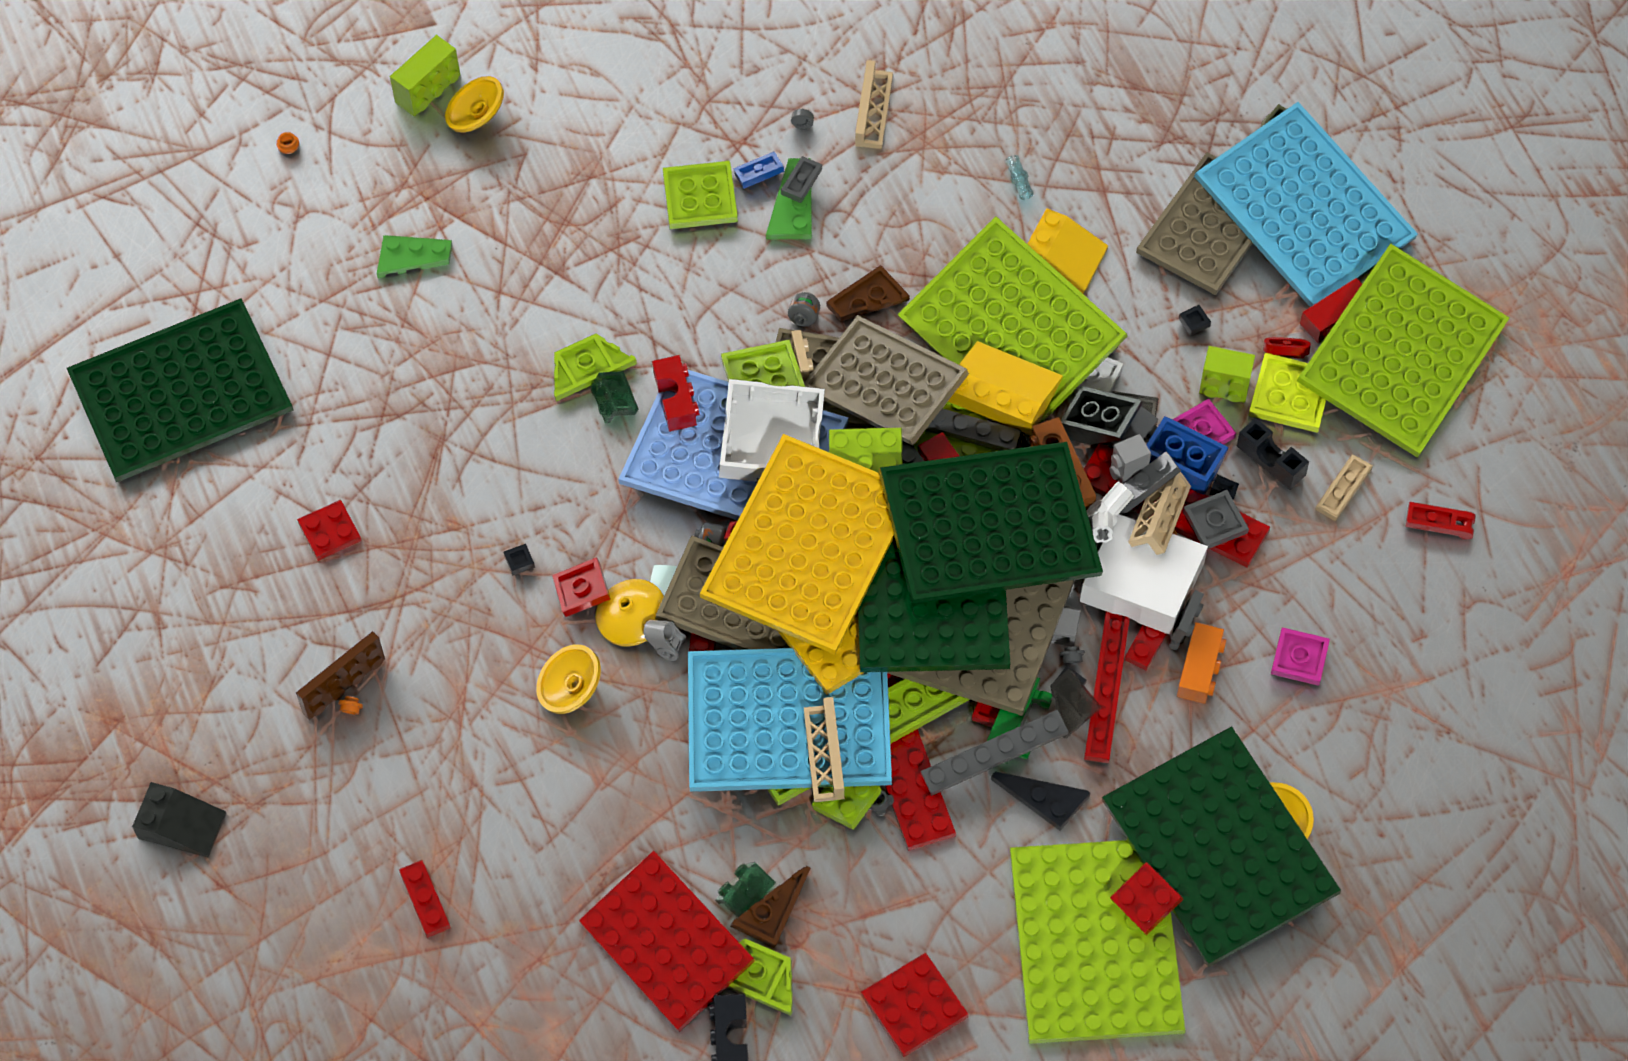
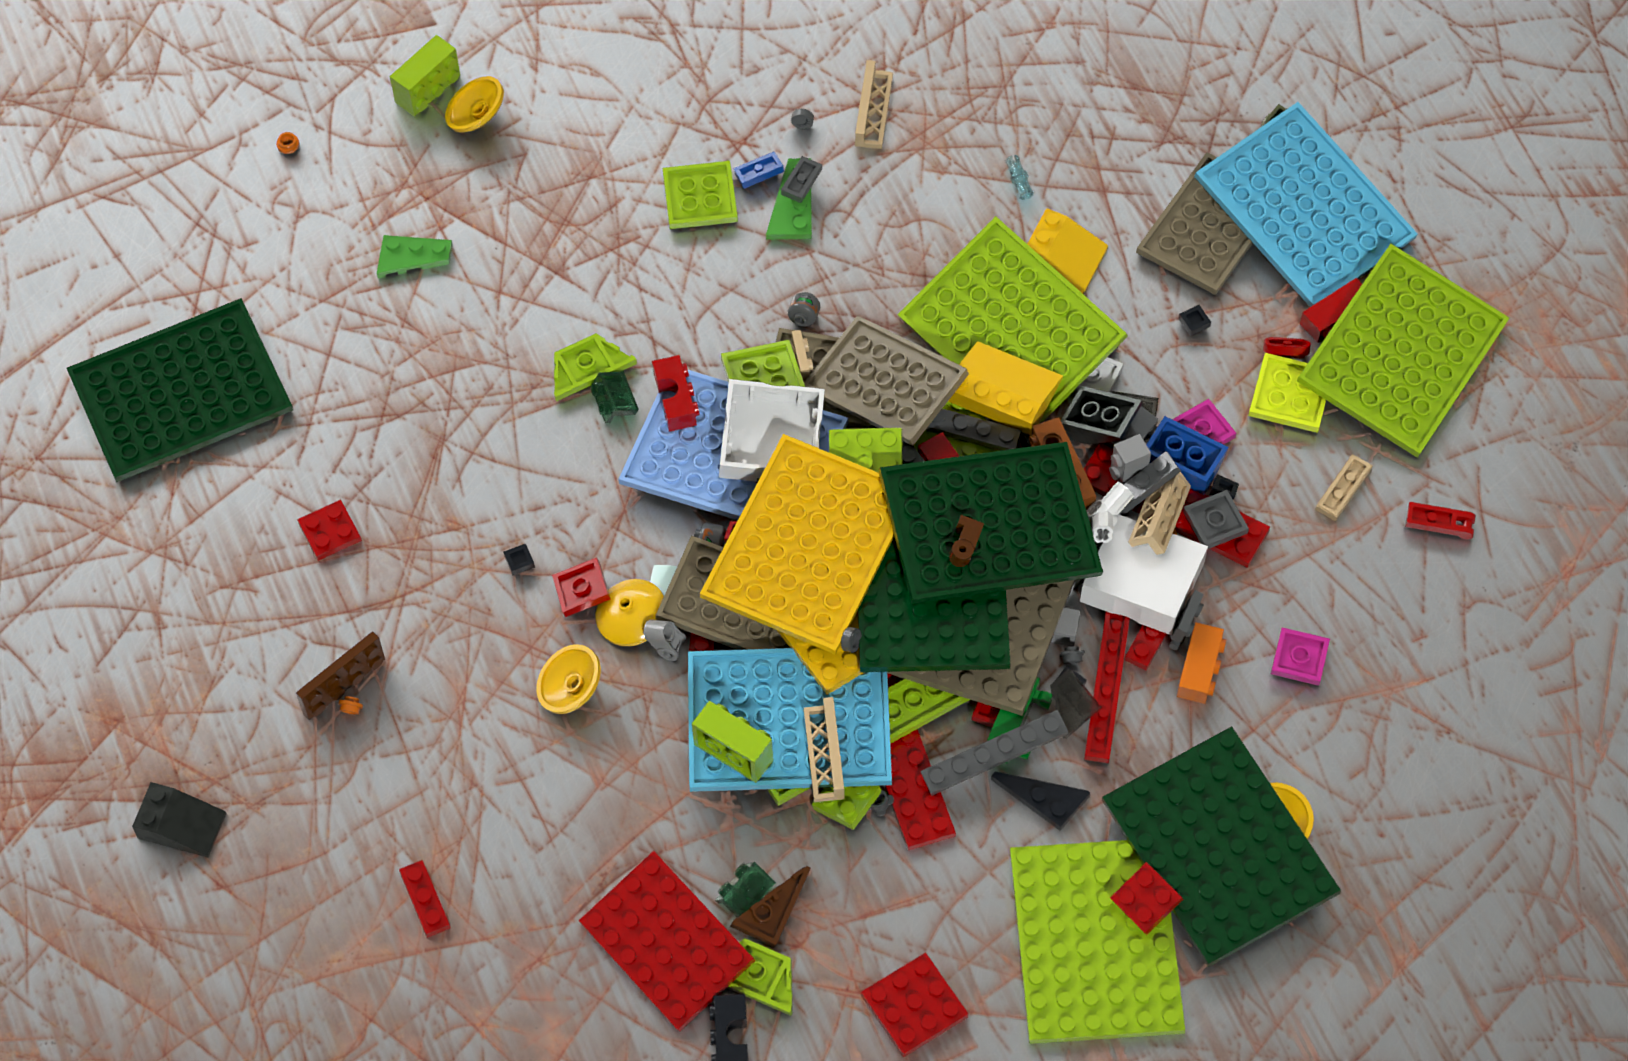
(733, 741): none -> lime brick
(850, 639): none -> dark grey tile
(868, 294): reddish brown wing -> none
(964, 547): none -> reddish brown leg
(1226, 374): lime brick -> none
(1258, 444): black arch -> none

